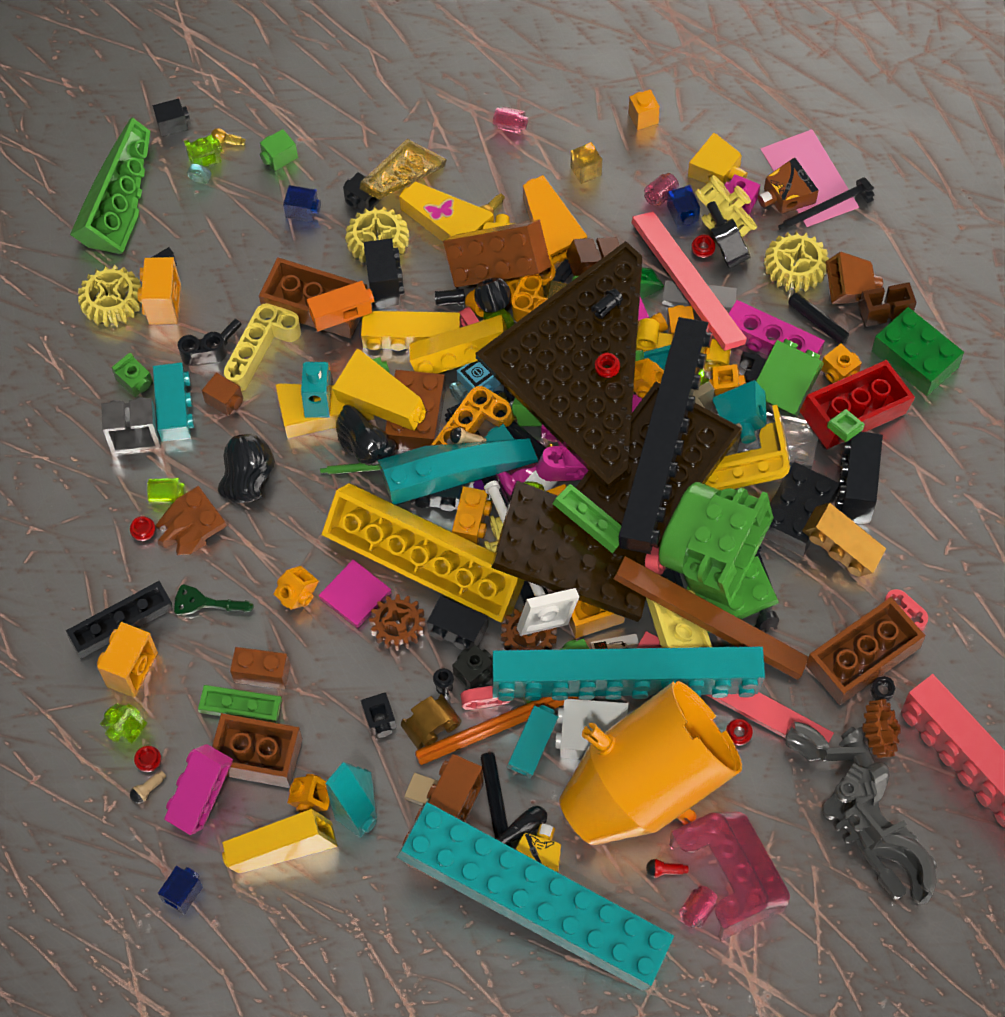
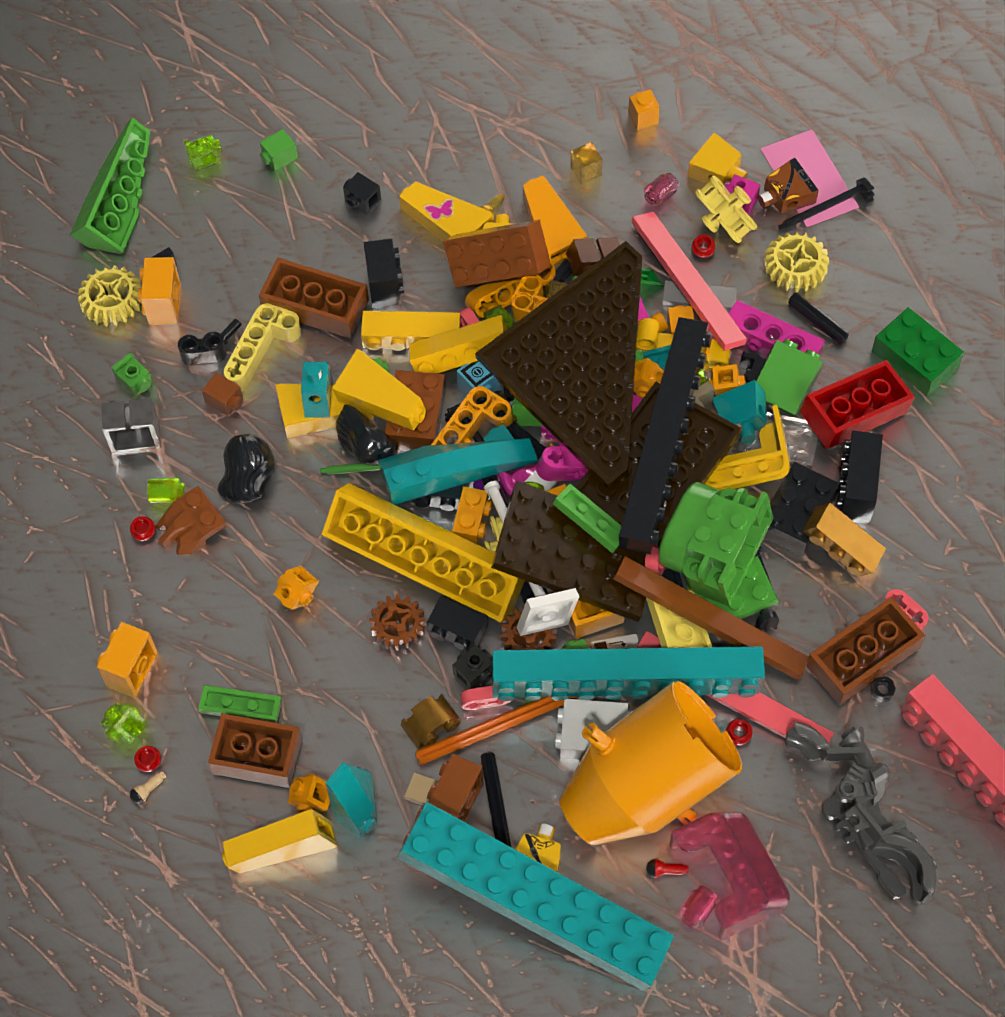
(134, 610): black brick -> none
(171, 117): black brick -> none
(172, 401): teal brick -> none
(180, 889): clear blue brick -> none
(197, 789): dark pink brick -> none
(199, 173): clear light blue tile -> none
(201, 601): dark green piece -> none
(223, 137): piece -> none
(260, 668): dark orange brick -> none
(301, 203): clear blue brick -> none
(340, 305): orange brick -> none
(354, 593): dark pink tile -> none
(368, 224): light yellow gear -> none
(377, 707): black brick -> none
(402, 167): clear yellow wing -> none
(443, 681): black pin -> none
(449, 297): black pin -> none
(458, 391): clear light blue tile -> none
(459, 436): tan piece -> none
(492, 295): black piece -> none
(510, 119): clear pink brick -> none
(525, 823): black piece -> none
(533, 741): teal brick -> none
(607, 303): black pin -> none
(607, 359): red plate -> none
(683, 206): clear blue brick -> none
(728, 238): black beam -> none
(840, 364): light orange brick -> none
(845, 425): bright green tile -> none
(849, 277): dark orange torso -> none
(881, 728): dark orange gear -> none
(896, 301): reddish brown piece -> none

